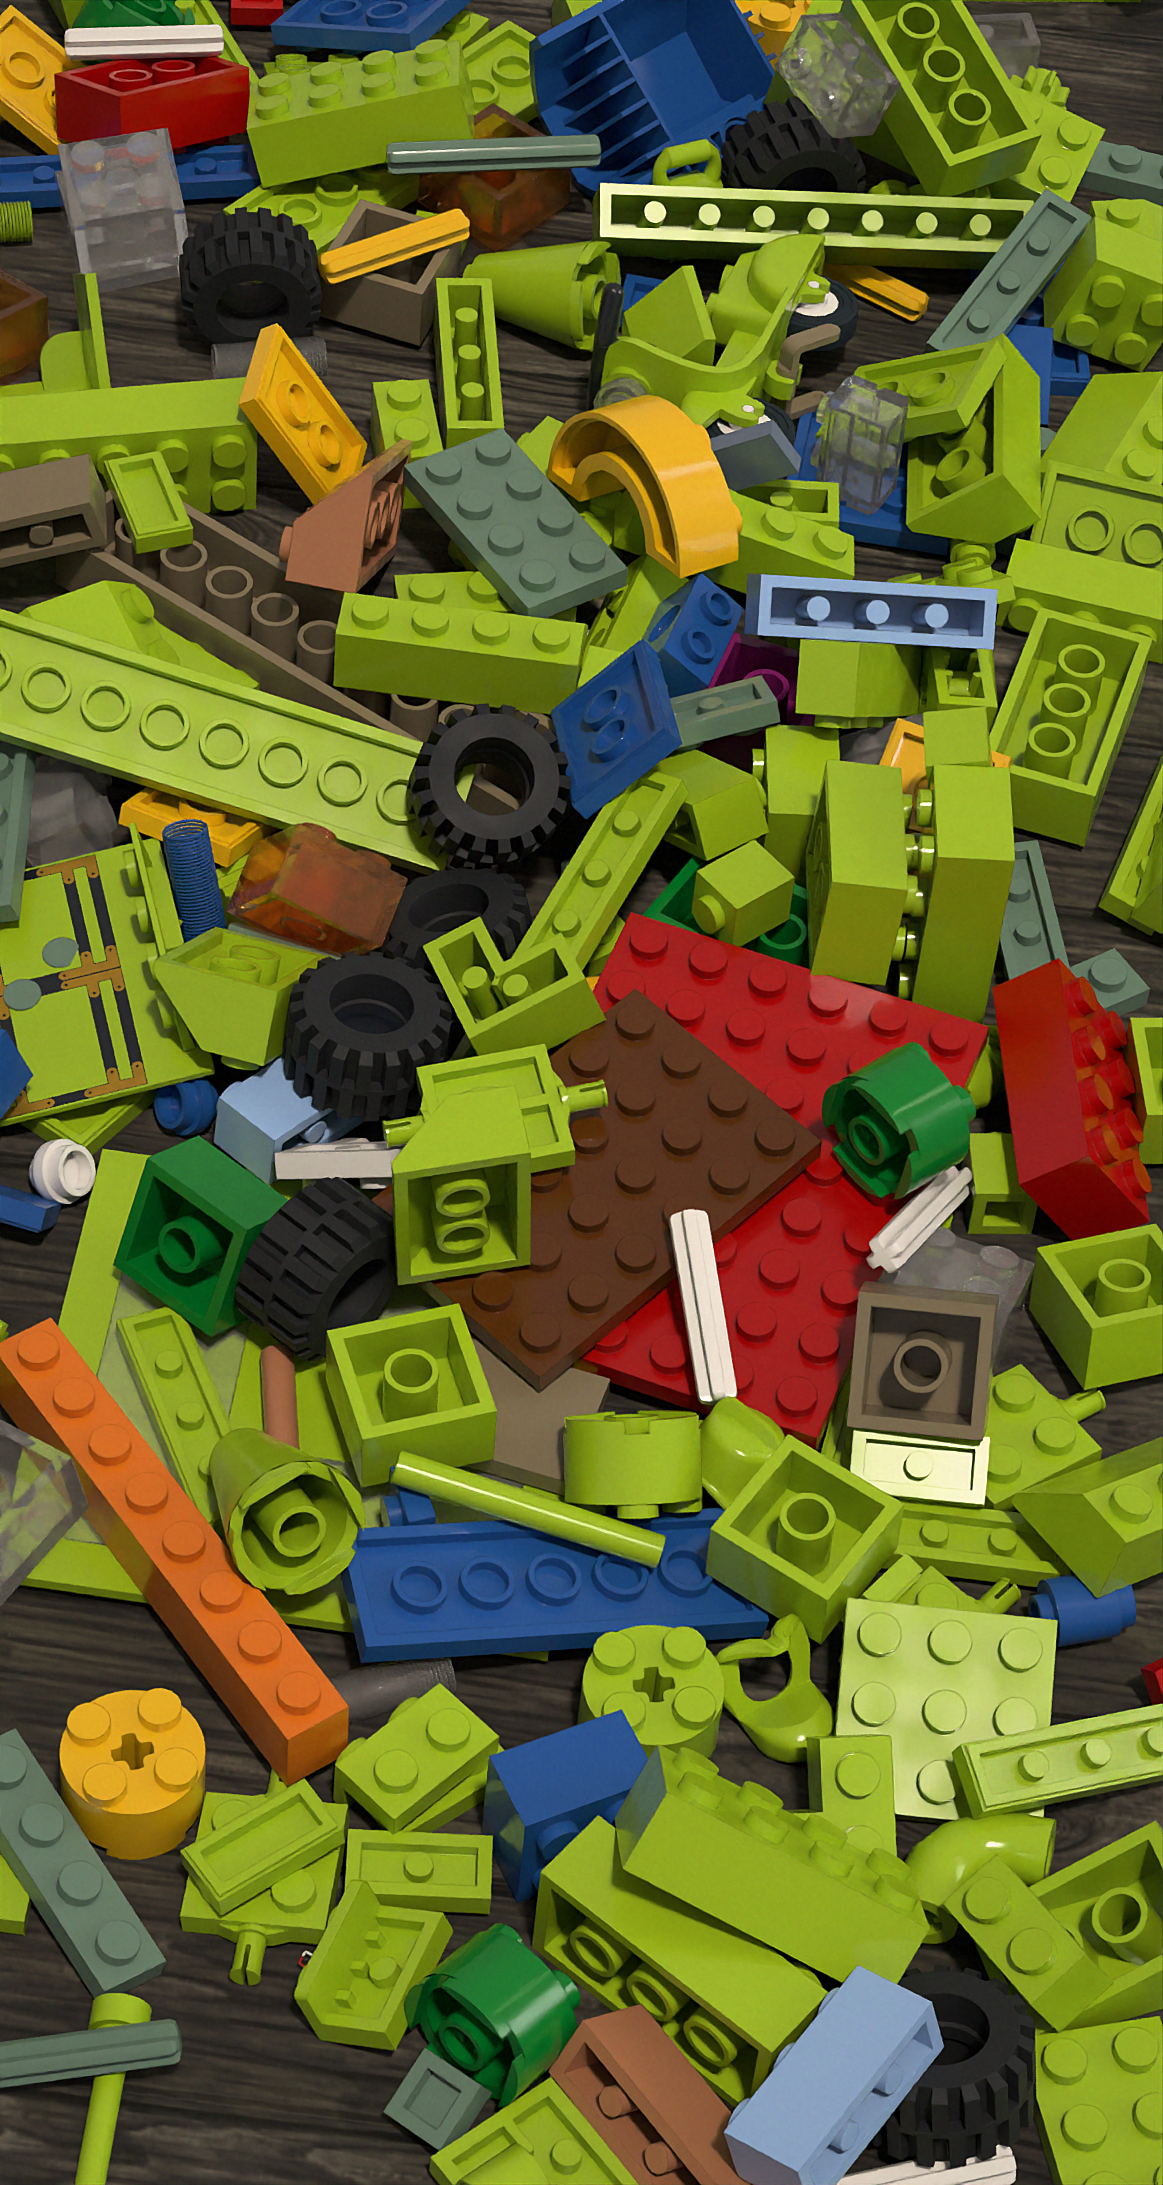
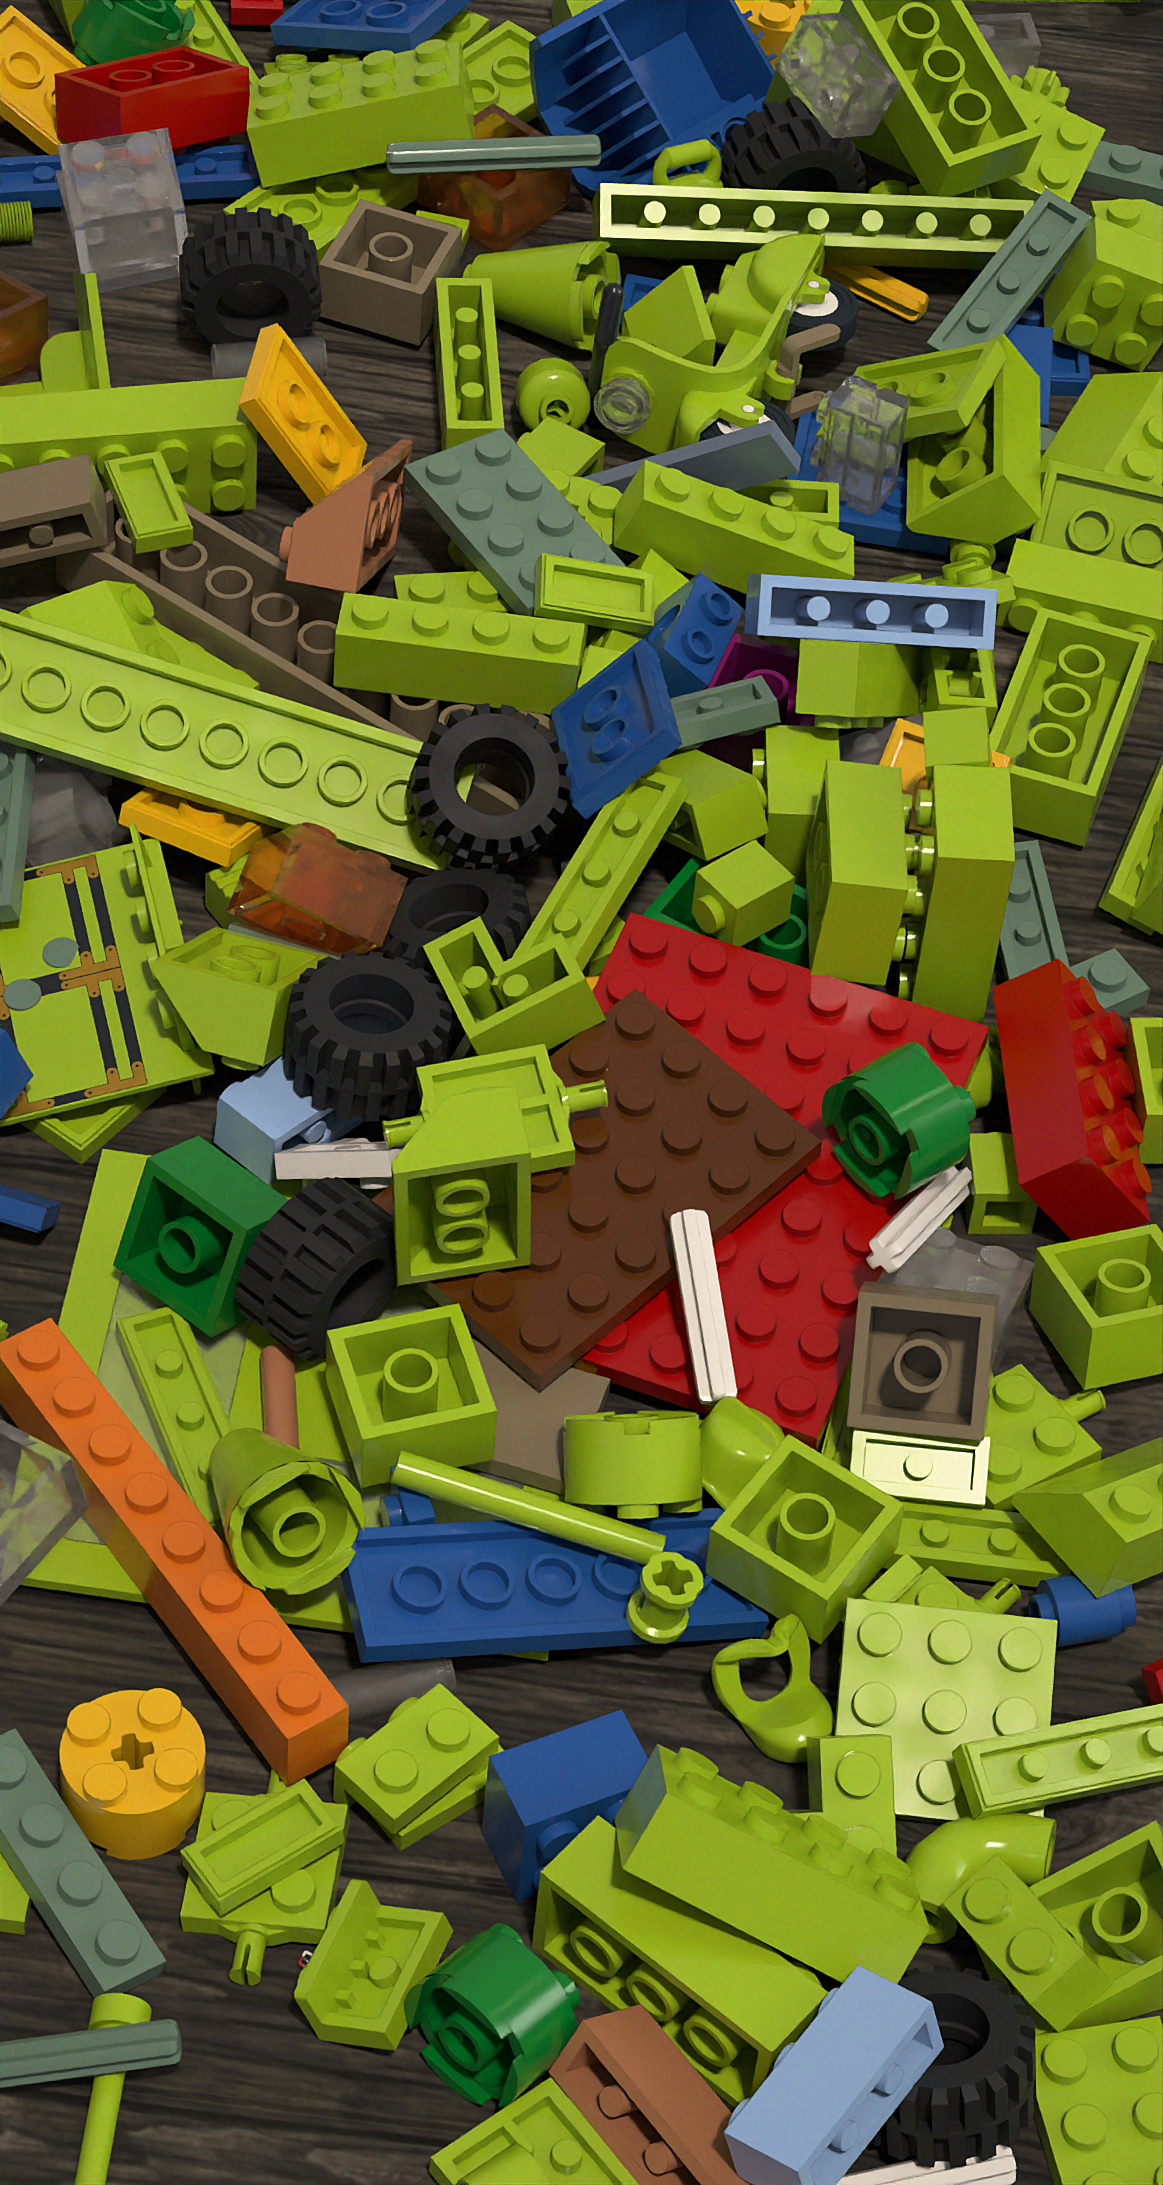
(62, 1171): white plate -> none
(143, 42): white axle -> none
(186, 1106): blue plate -> none
(192, 877): blue piece -> none
(393, 246): yellow axle -> none
(404, 412): lime brick -> none
(423, 1869): lime plate -> none
(437, 2101): sand green plate -> none
(557, 382): none -> lime head
(594, 593): none -> lime tile
(661, 1605): none -> lime bush
(661, 1683): lime brick -> none
(668, 472): yellow brick -> none

